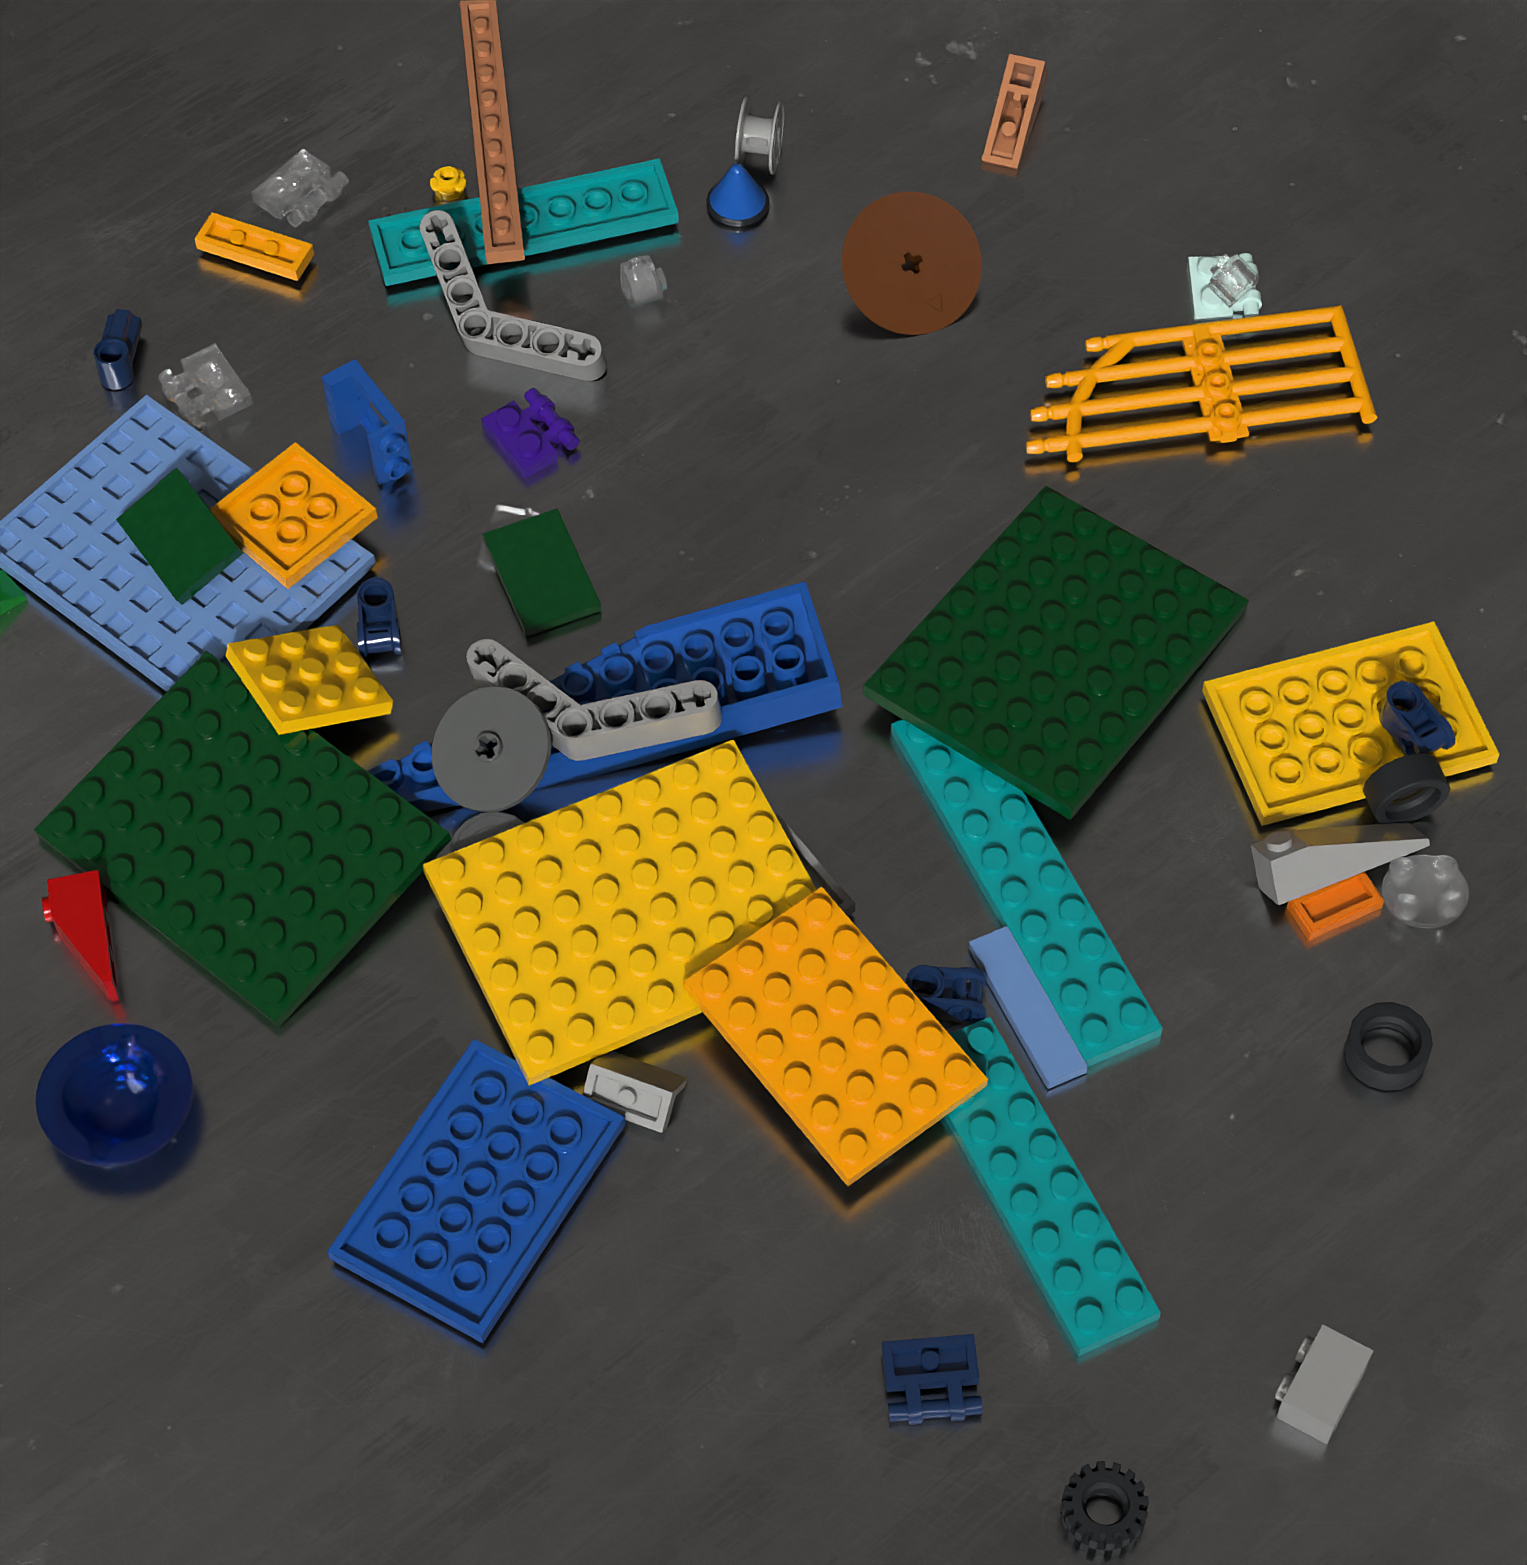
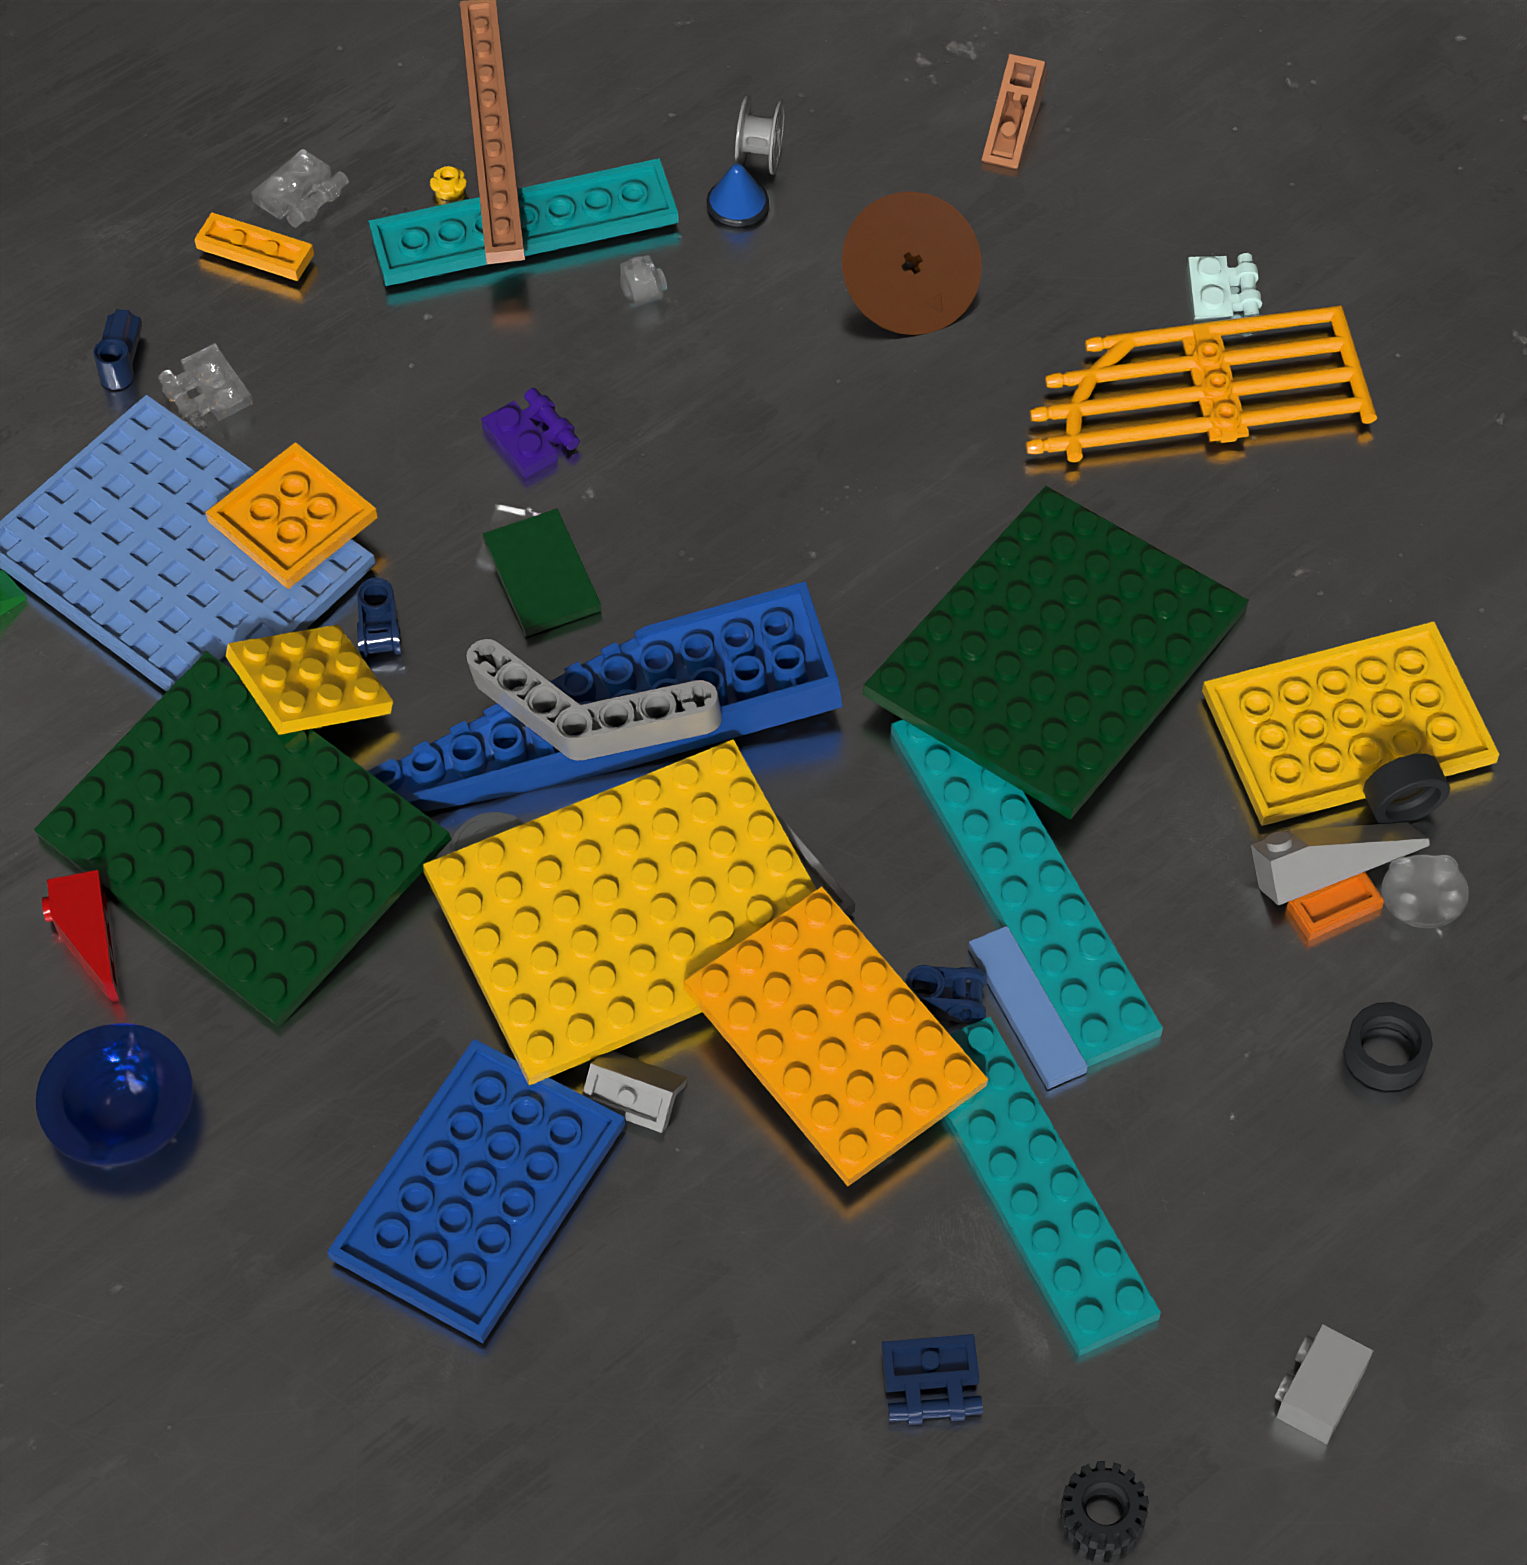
(179, 536): dark green tile -> none
(348, 405): blue panel -> none
(502, 326): light grey beam -> none
(519, 758): dark grey piece -> none
(1232, 279): clear plate -> none
(1420, 726): dark blue piece -> none

